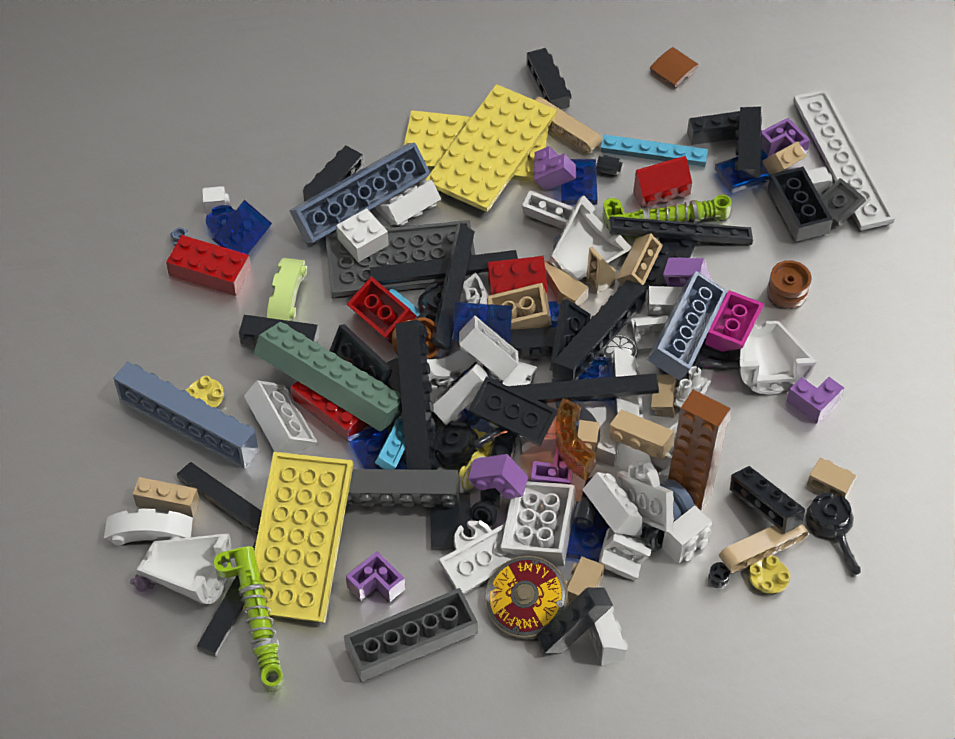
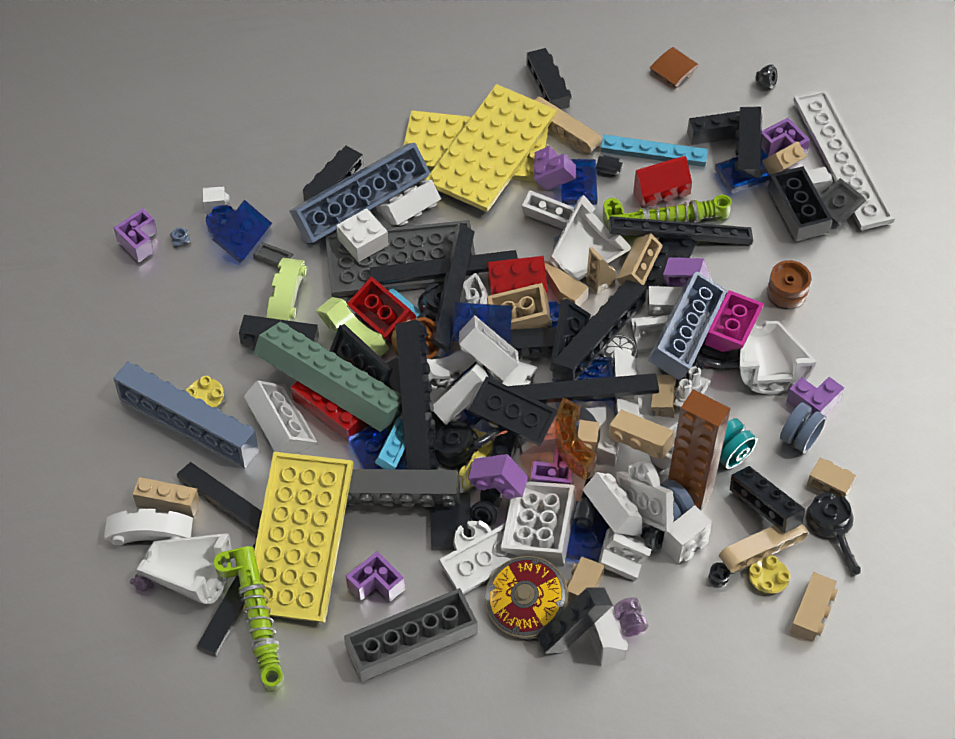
(135, 234): none -> medium lavender brick
(208, 265): red brick -> none
(271, 254): none -> dark grey tile
(336, 312): none -> yellowish green brick
(631, 617): none -> clear purple wheel
(737, 444): none -> teal wheel
(767, 76): none -> black brick
(803, 427): none -> sand blue wheel
(814, 607): none -> tan brick

